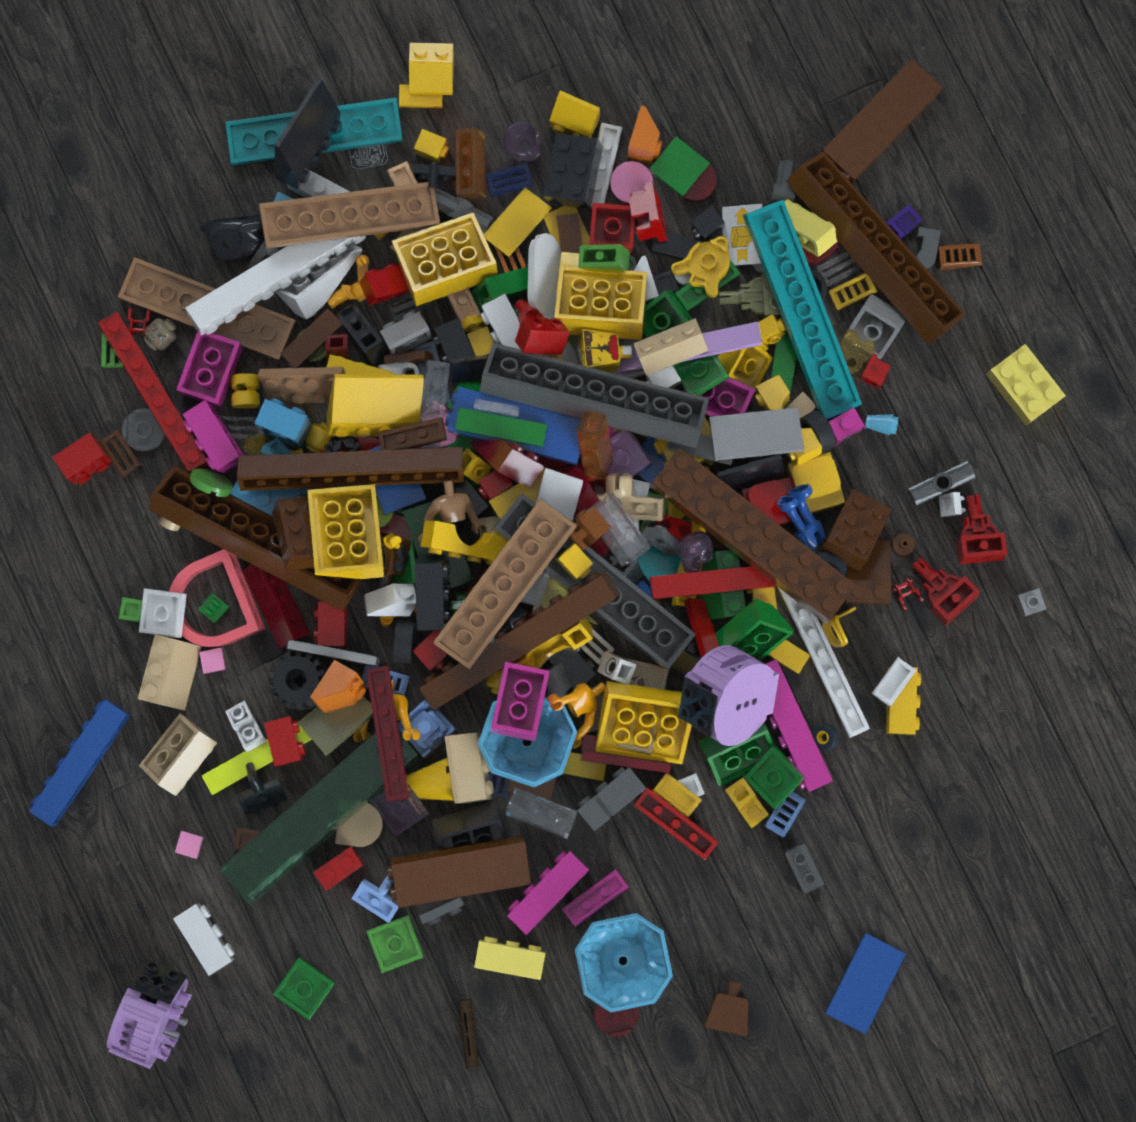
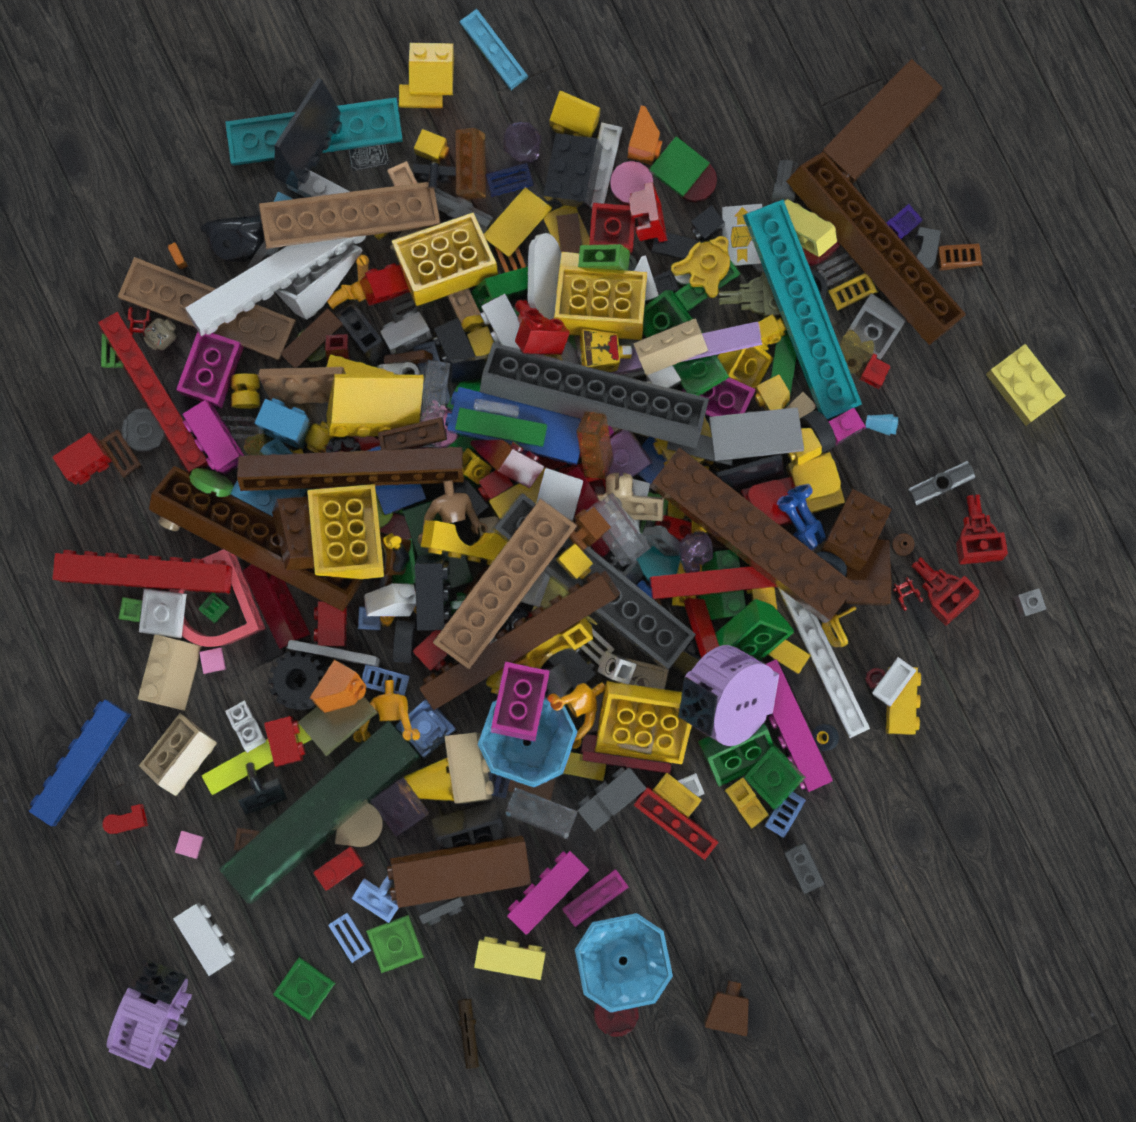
(120, 823): none -> red leg
(142, 572): none -> red brick
(177, 256): none -> orange tile
(359, 953): none -> light blue tile
(368, 622): none -> medium blue tile
(387, 734): dark red tile -> none
(493, 49): none -> medium azure tile
(865, 983): blue tile -> none
(873, 677): none -> dark red tile
(951, 504): white tile -> none

